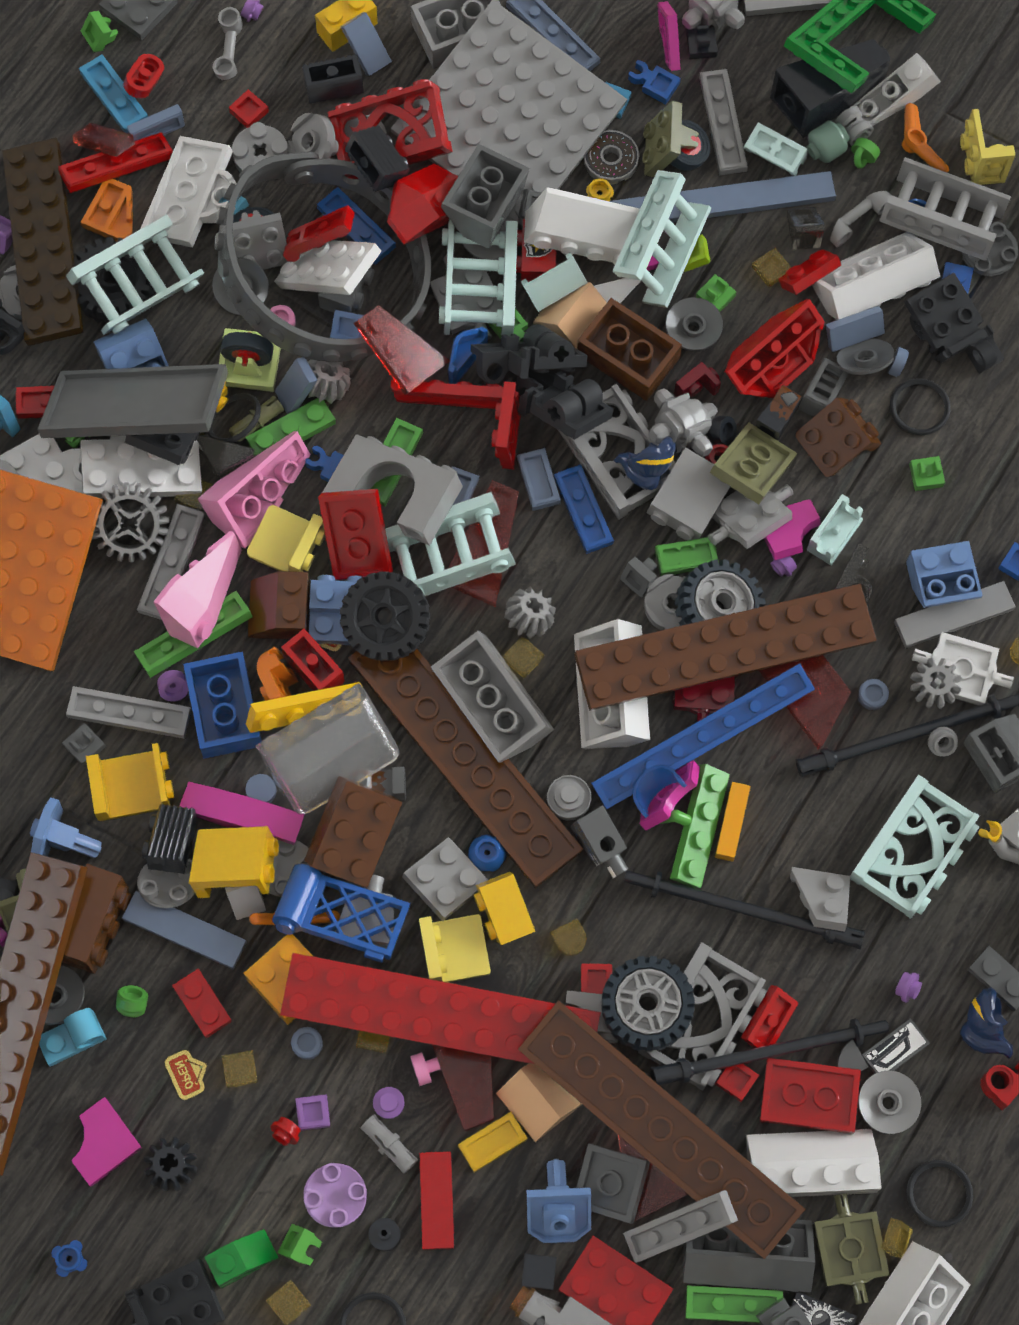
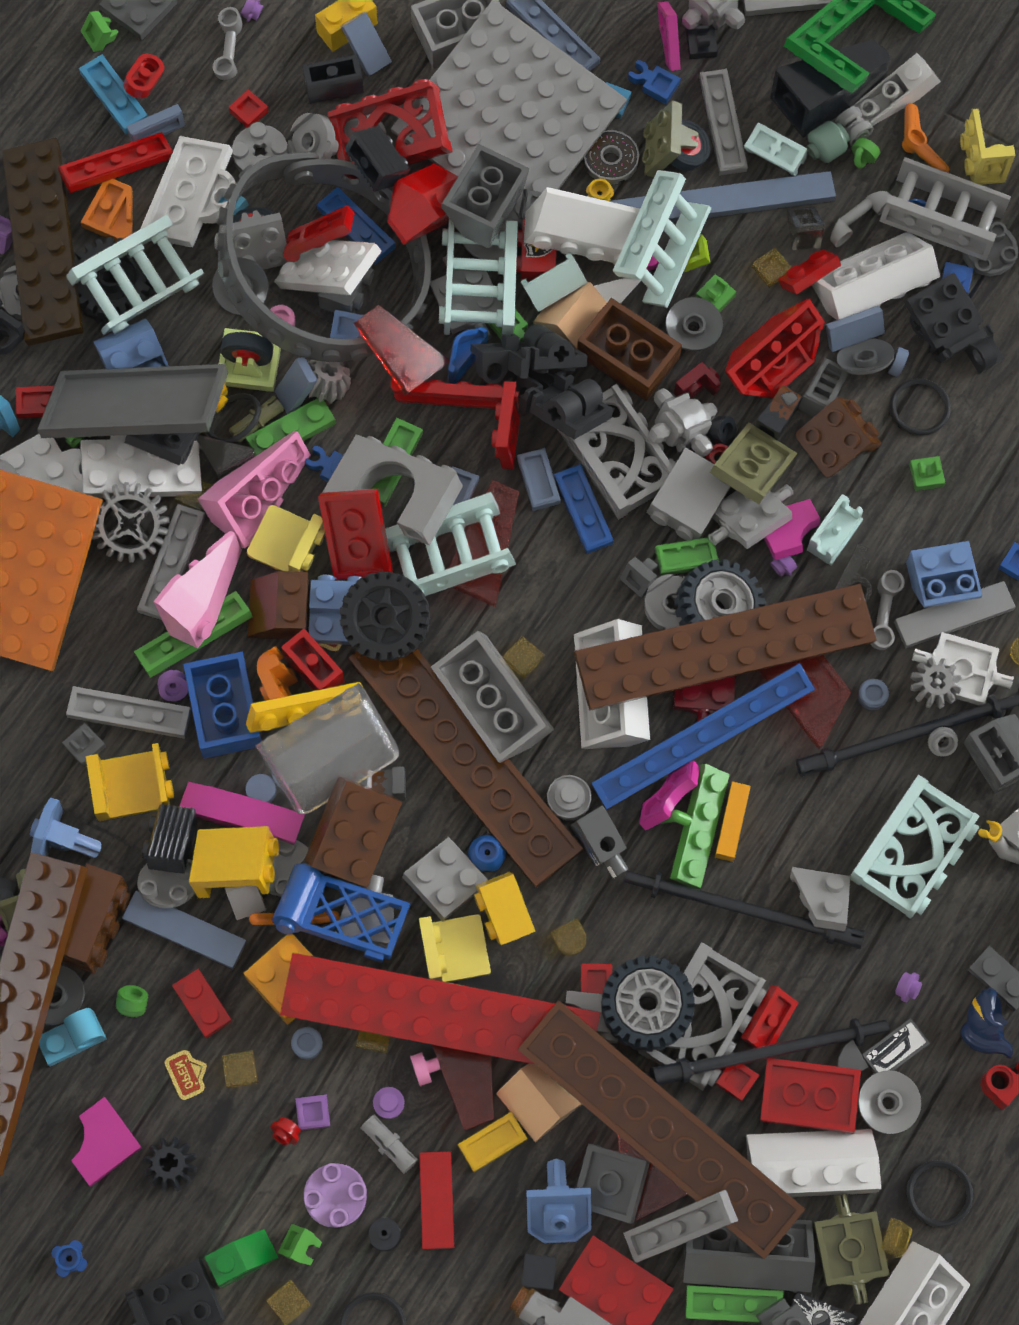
(103, 139): clear red tile -> none
(530, 612): light grey gear -> none
(648, 465): dark blue hair -> none
(651, 783): blue helmet -> none
(888, 586): none -> light grey bar

